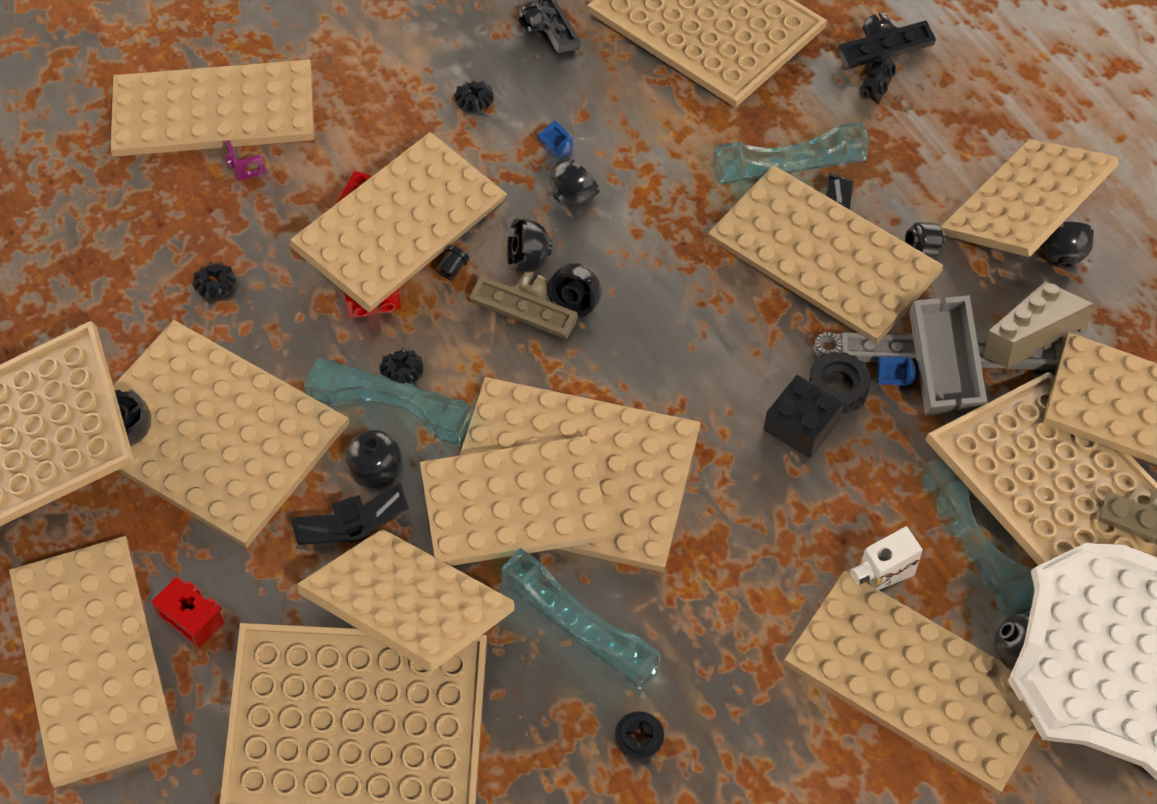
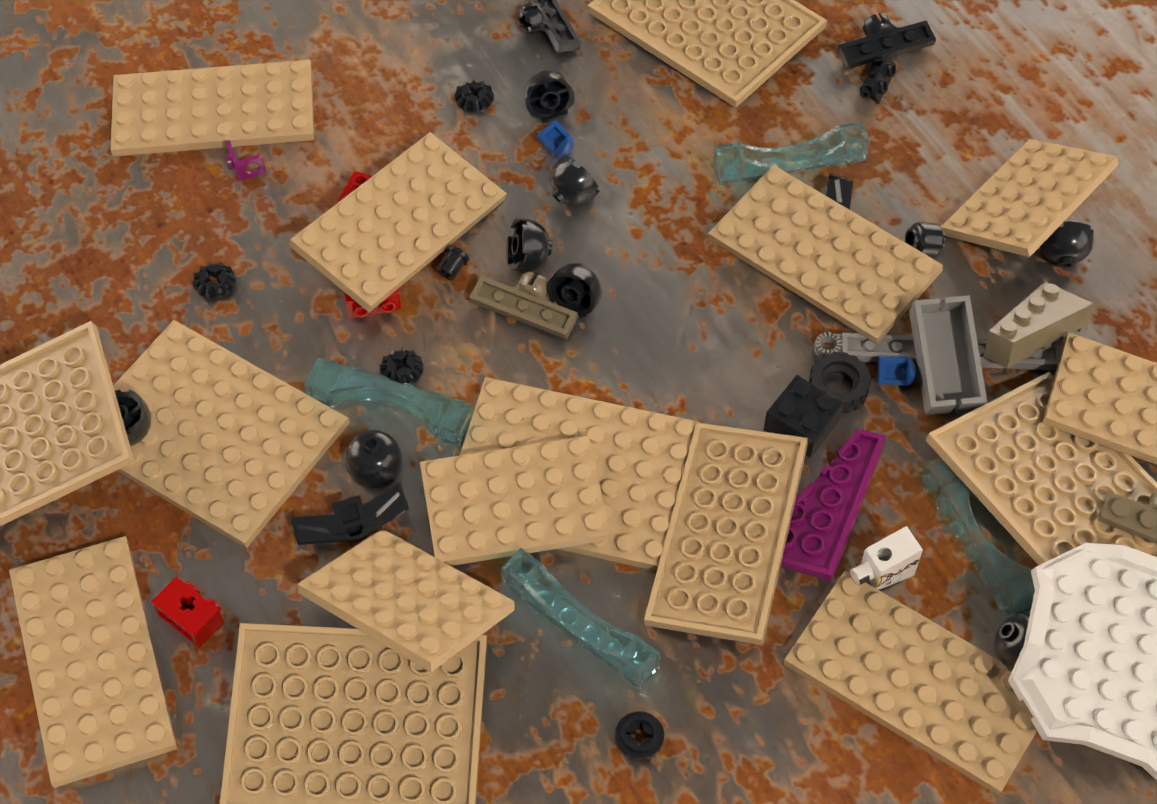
(548, 96): none -> black cylinder
(727, 533): none -> tan plate
(829, 508): none -> magenta wing

